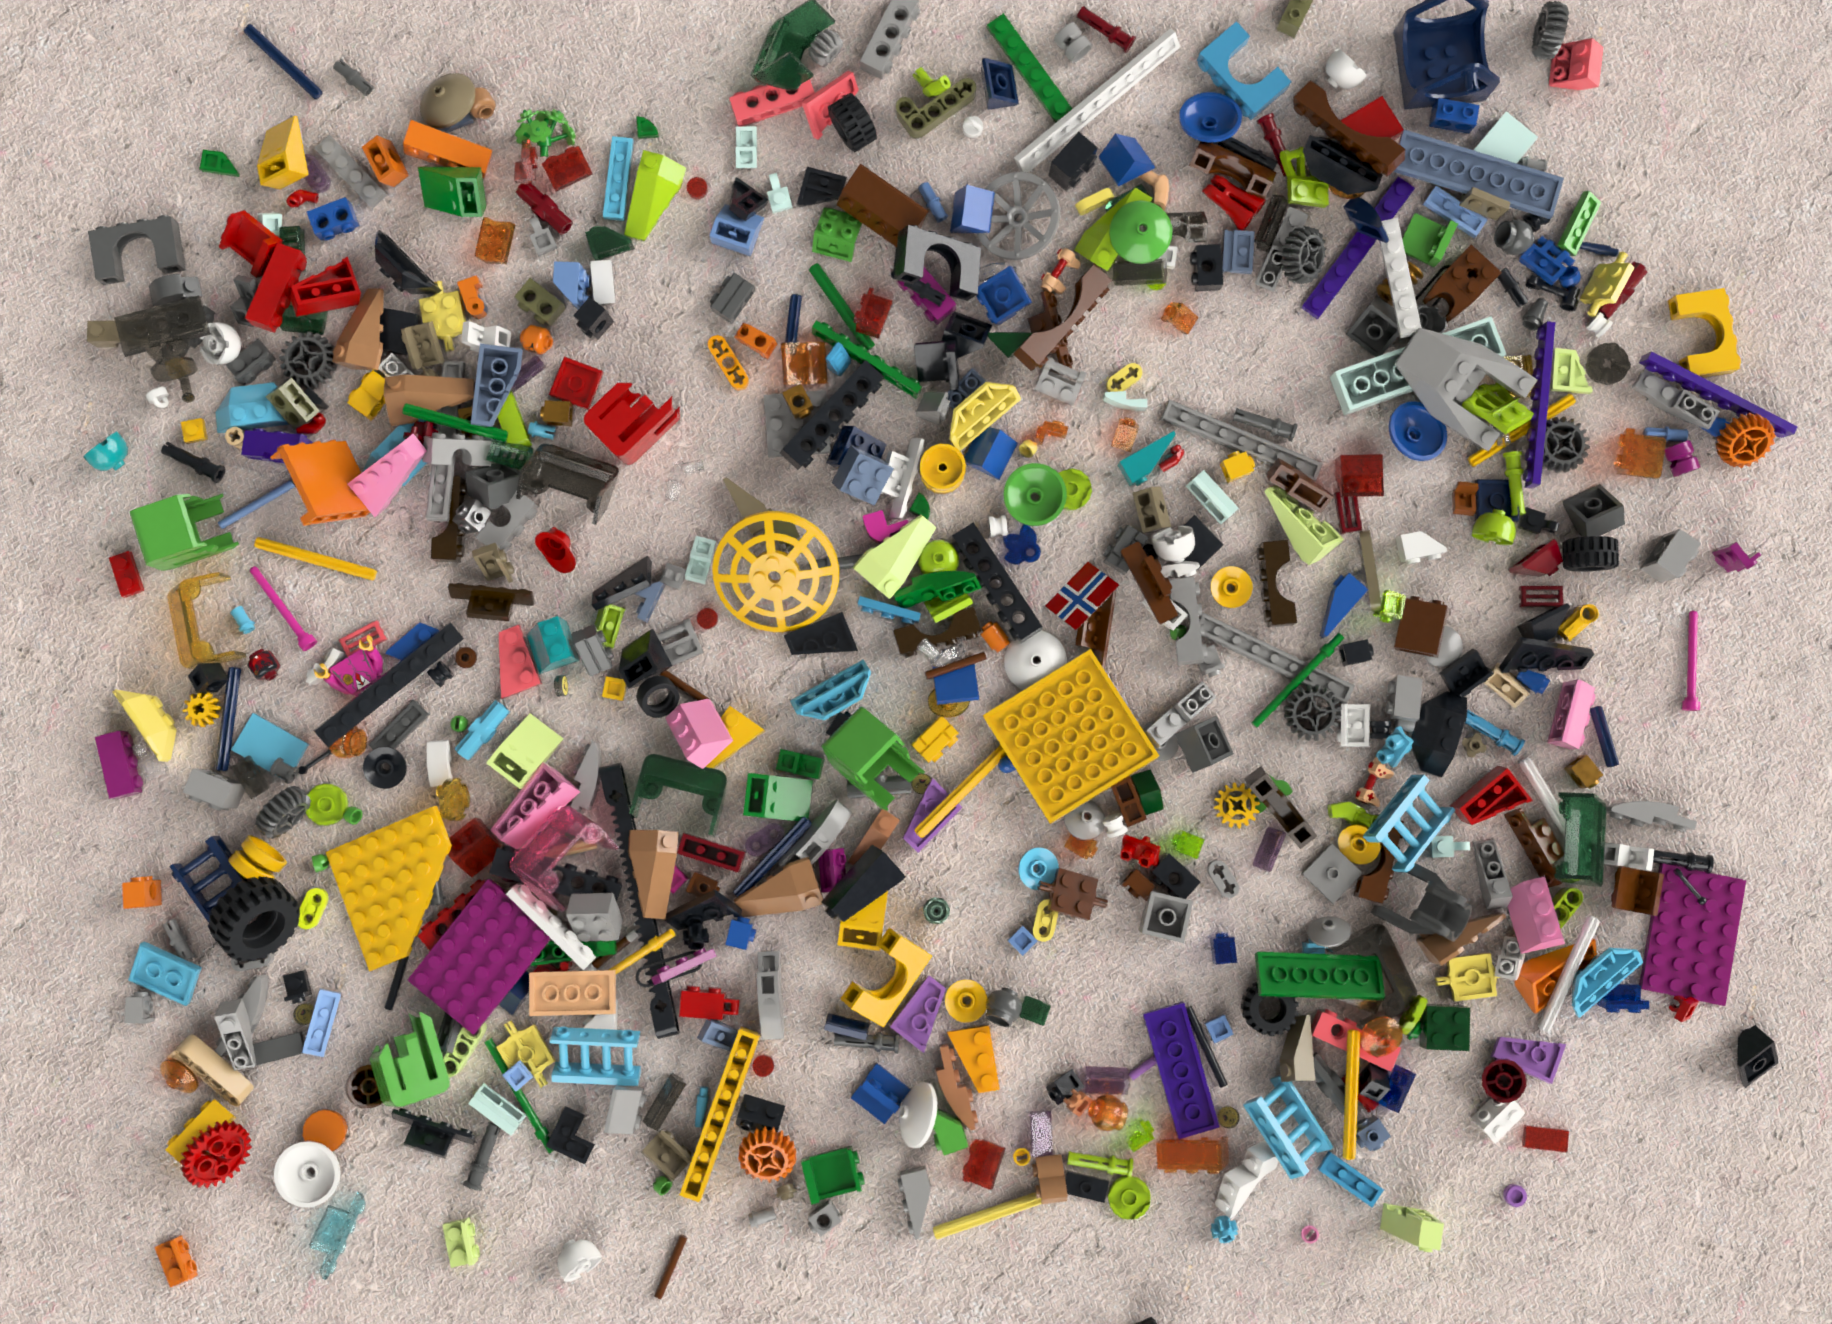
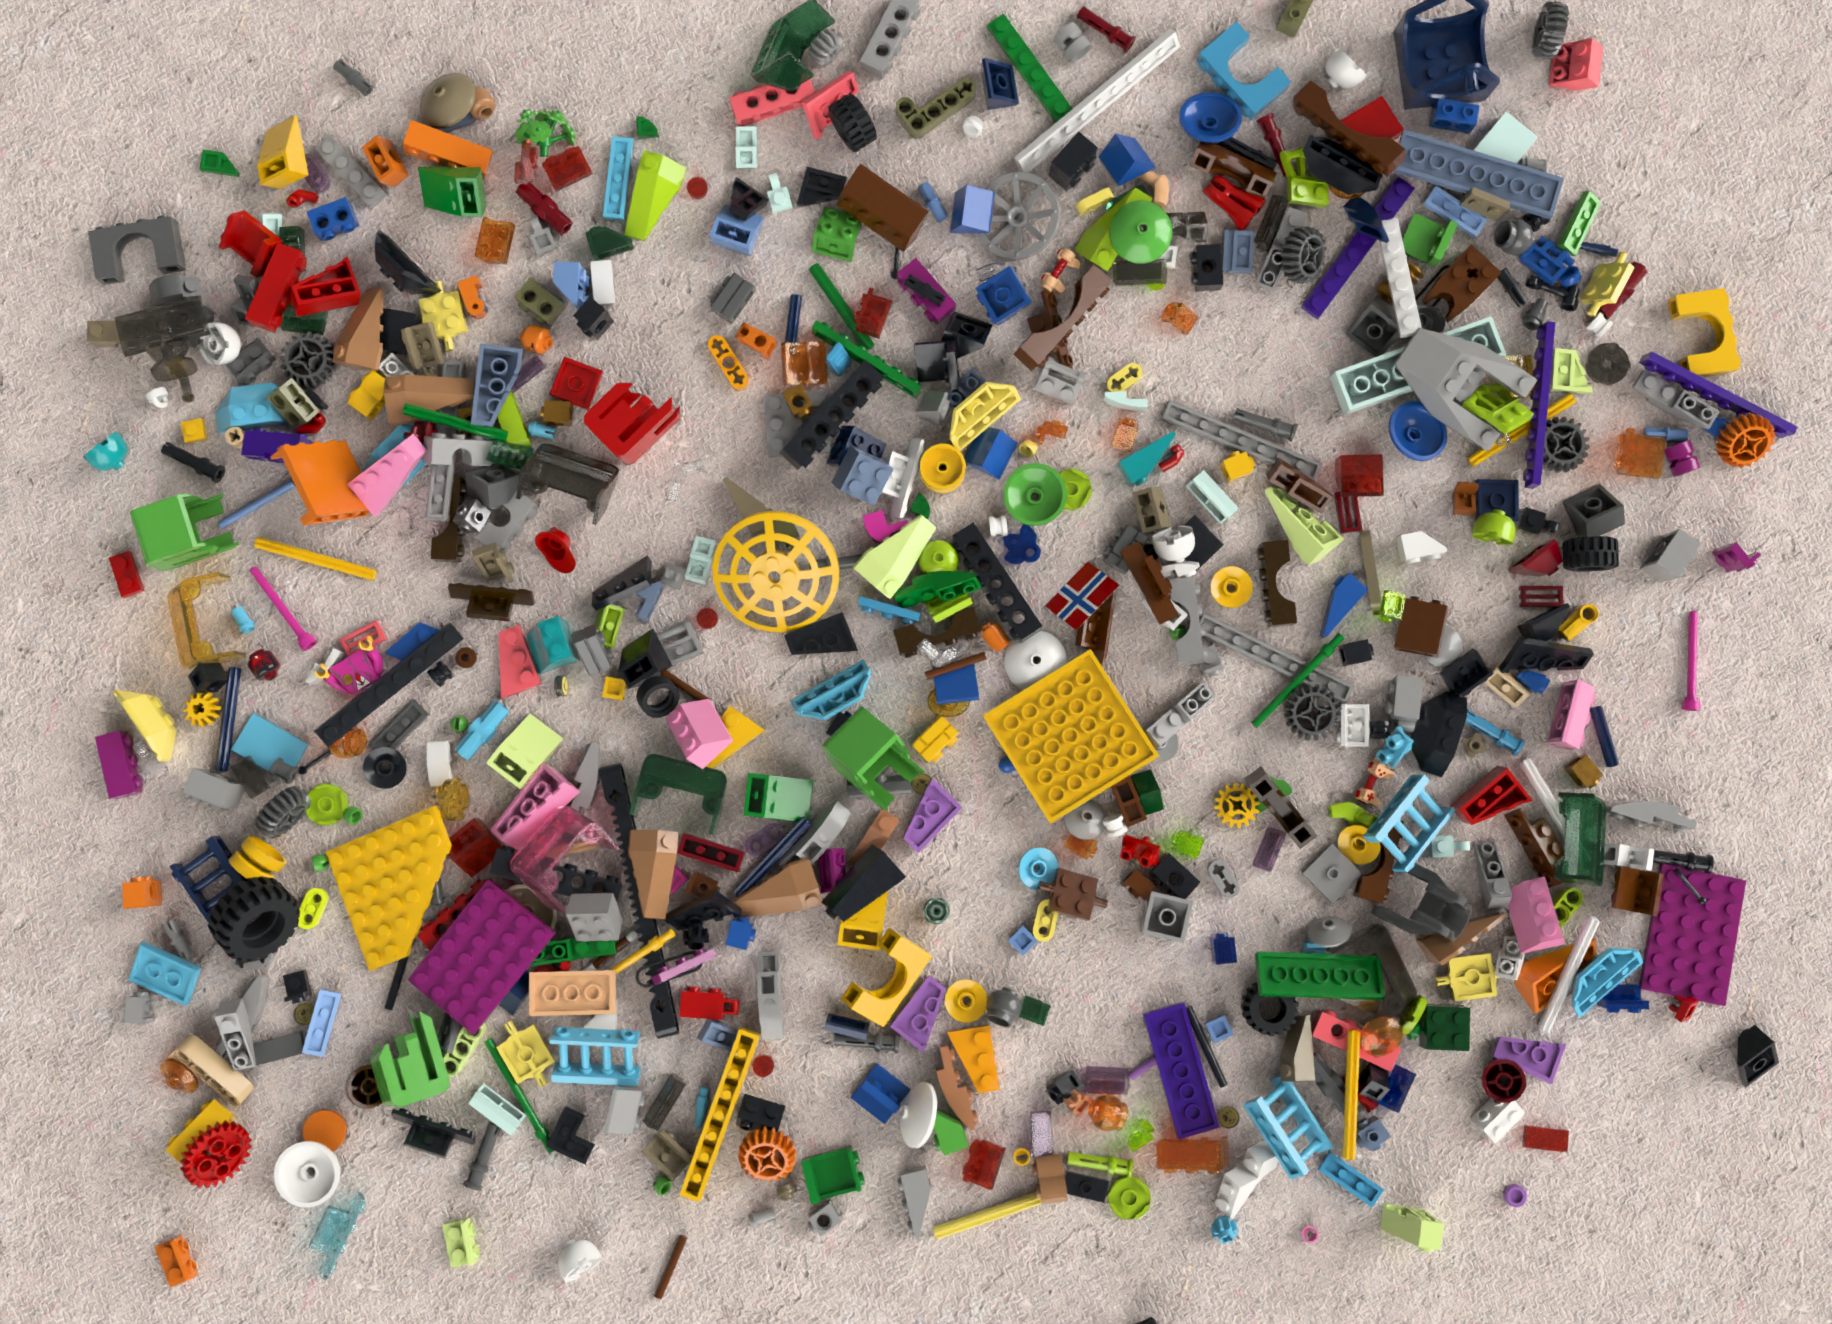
(283, 61): dark blue axle -> none
(494, 335): white brick -> none
(518, 1075): light blue tile -> none
(551, 925): white plate -> none
(800, 764): green slope -> none
(930, 86): lime arm -> none
(959, 792): yellow axle -> none
(961, 257): arch -> none
(1008, 341): dark green slope -> none
(1204, 744): dark grey slope -> none
(1514, 474): lime pin -> none

